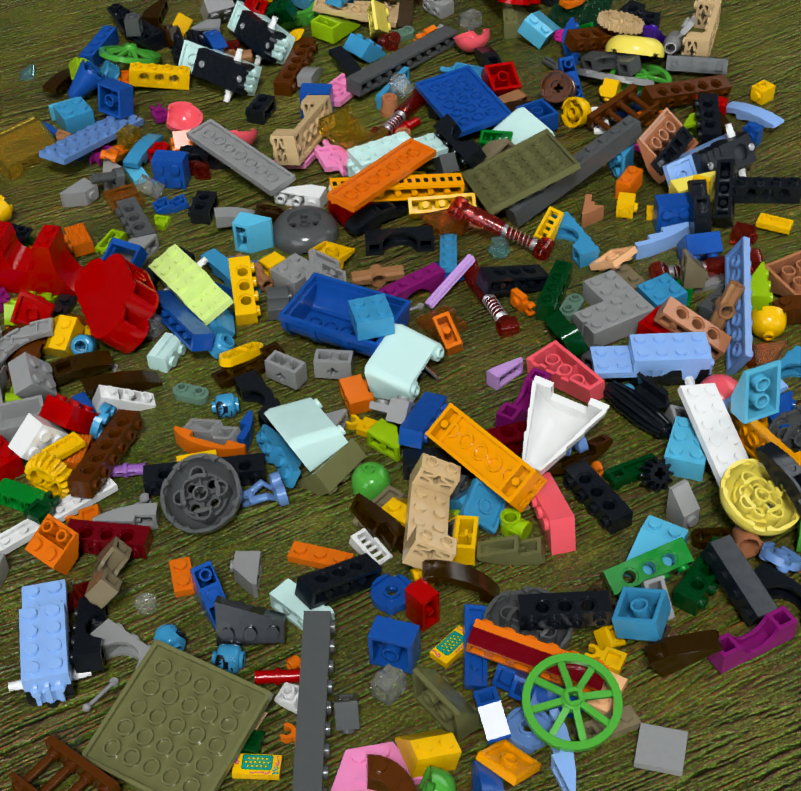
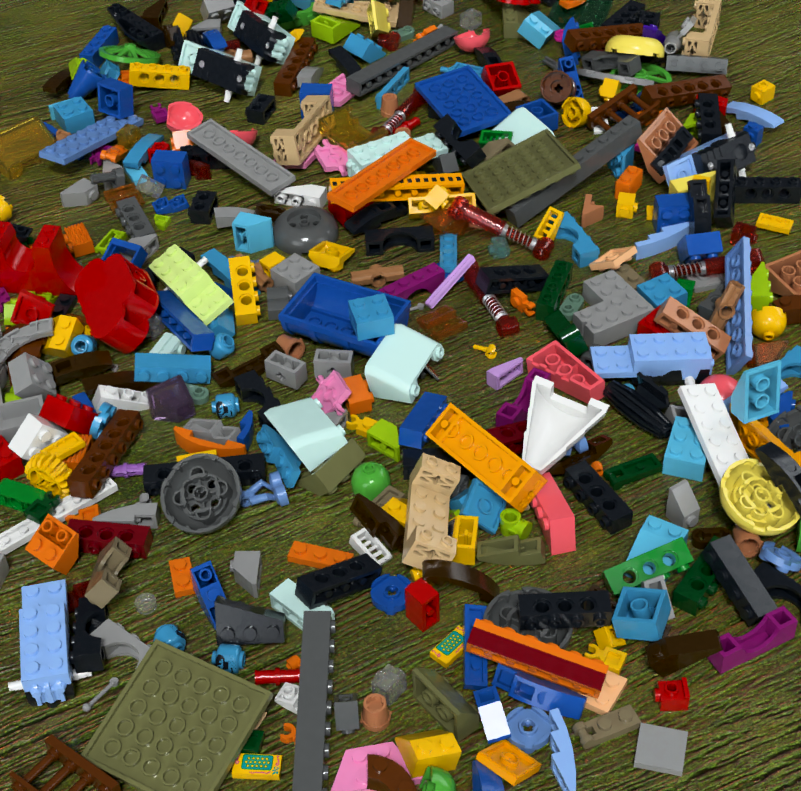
(28, 73): clear light blue slope -> none
(133, 24): dark grey brick -> none
(162, 367): none -> dark azure brick
(170, 401): none -> clear purple slope
(240, 354): yellow beam -> none
(292, 346): none -> nougat piece
(324, 265): light grey brick -> none
(332, 392): none -> bright pink plate
(375, 713): none -> nougat piece
(394, 643): blue brick -> none
(396, 409): light grey brick -> none
(400, 85): clear brick -> none
(437, 198): none -> yellow brick
(447, 333): orange brick -> none
(489, 351): none -> yellow hand
(572, 706): bright green wheel -> none
(620, 22): tan gear -> none
(662, 469): black gear -> none
(672, 695): none -> red brick
(692, 271): dark tan slope -> none

